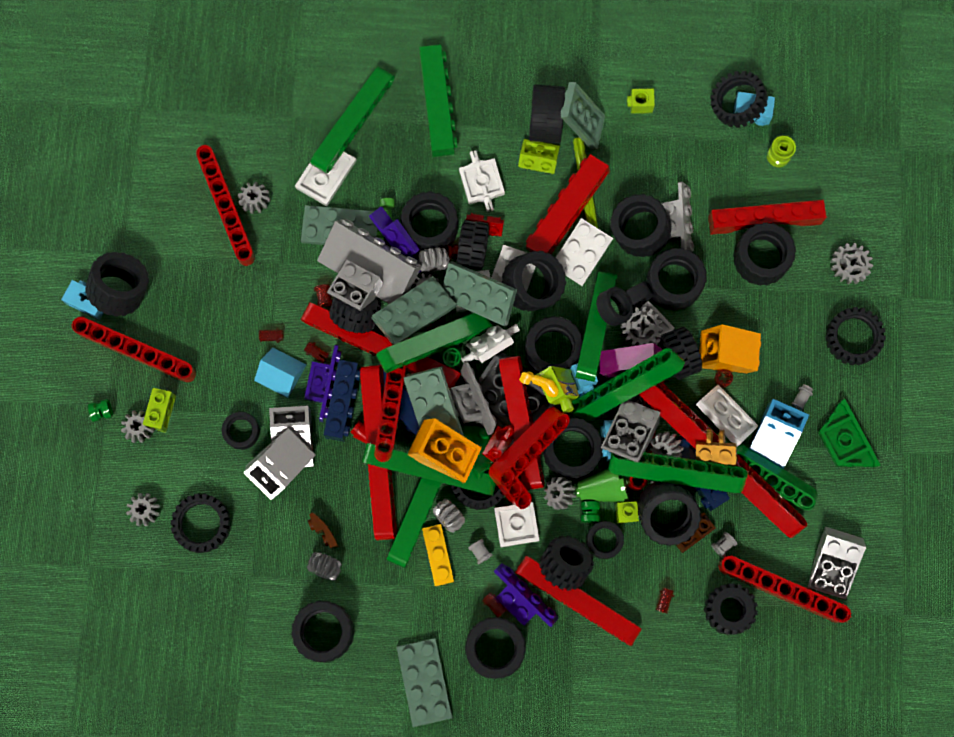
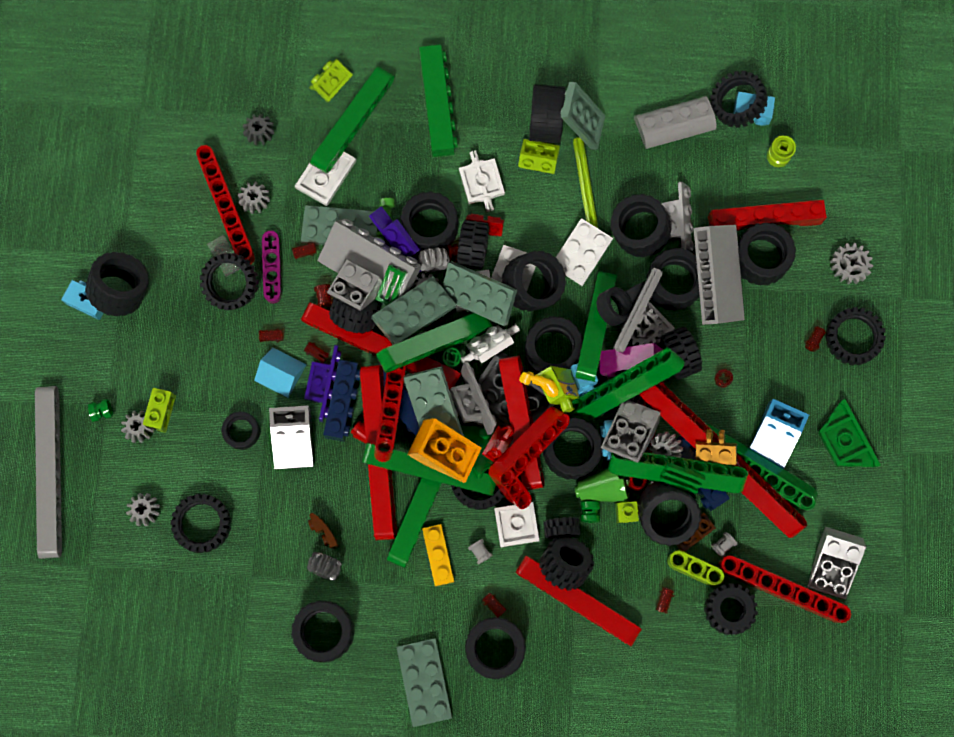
(48, 472): none -> light grey beam
(127, 343): red beam -> none
(208, 288): none -> black tyre
(221, 246): none -> clear plate
(261, 135): none -> dark grey gear
(269, 267): none -> magenta beam
(279, 463): light grey slope -> none
(304, 250): none -> clear red pin
(330, 80): none -> lime bracket
(397, 271): none -> green tile
(449, 515): light grey gear -> none
(521, 600): dark purple bracket -> none
(559, 493): light grey gear -> none
(561, 526): none -> black tyre
(568, 206): red brick -> none
(605, 525): black tyre -> none
(638, 310): none -> light grey axle
(646, 95): lime brick -> none
(676, 122): none -> light grey container
(680, 480): none -> green tile
(705, 568): none -> lime beam
(719, 274): none -> light grey brick
(727, 415): white plate -> none
(730, 349): light orange slope -> none
(802, 397): light grey pin -> none
(815, 339): none -> clear red pin

